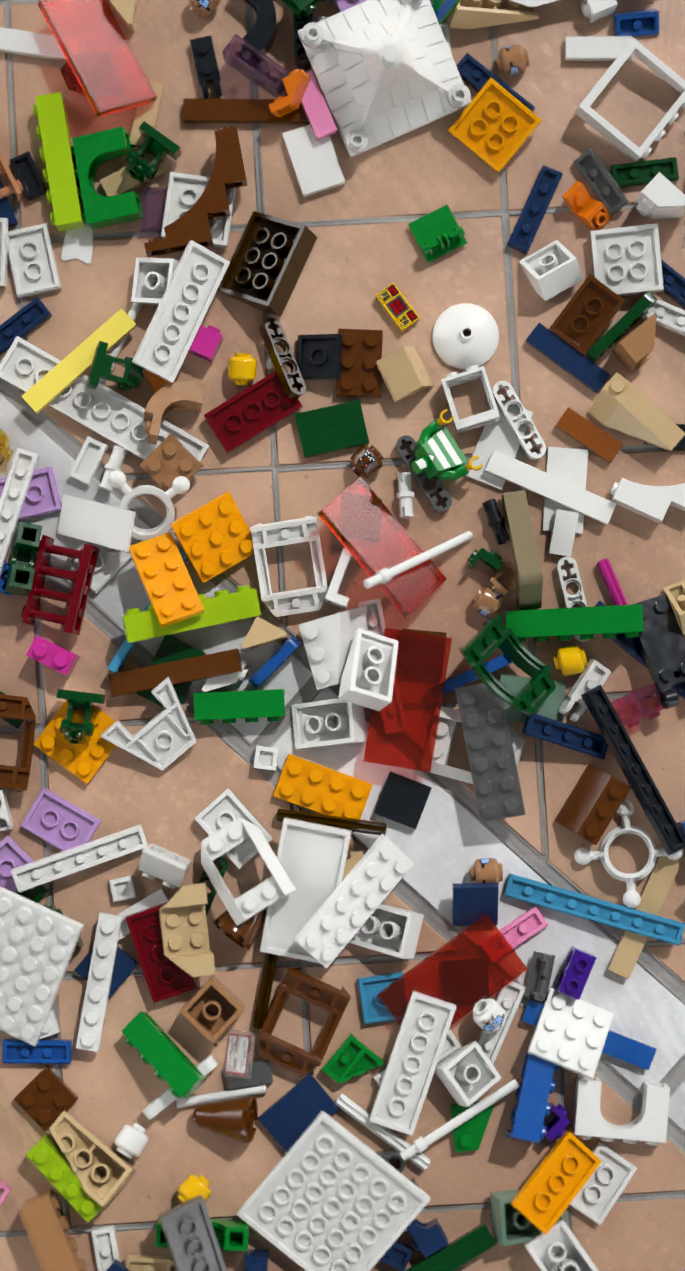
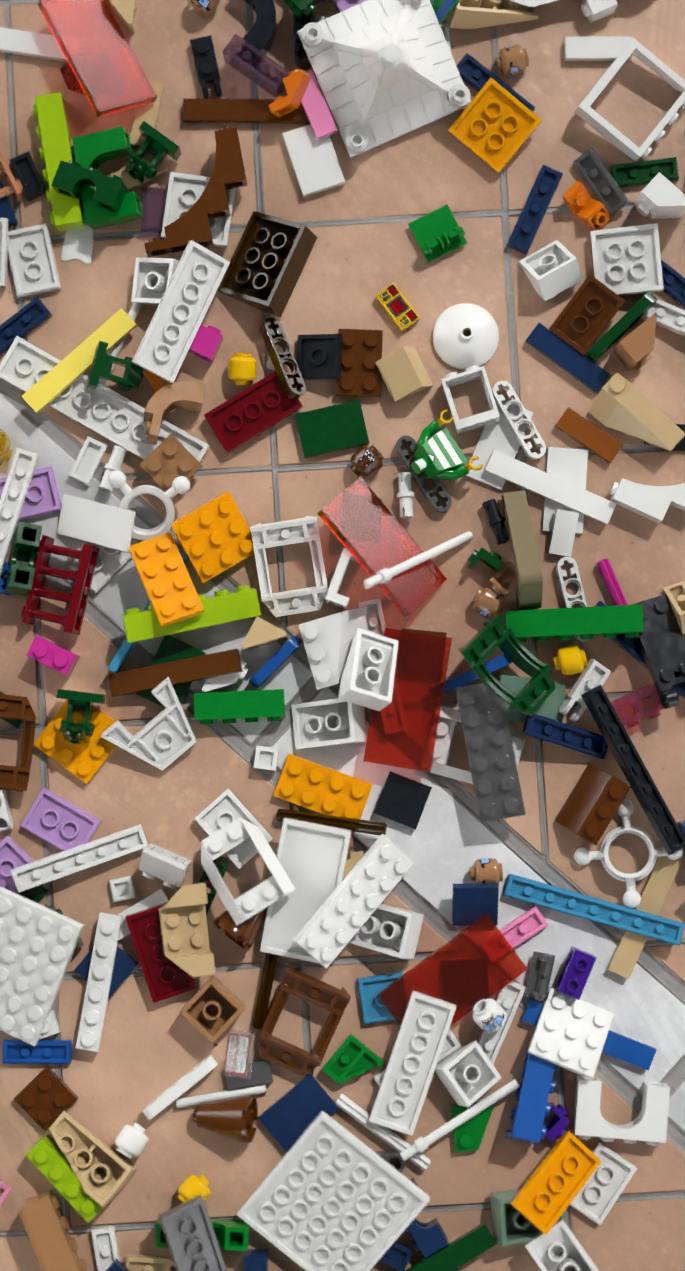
(73, 178): none -> dark green arch
(163, 1055): green brick -> none
(636, 23): blue slope -> none

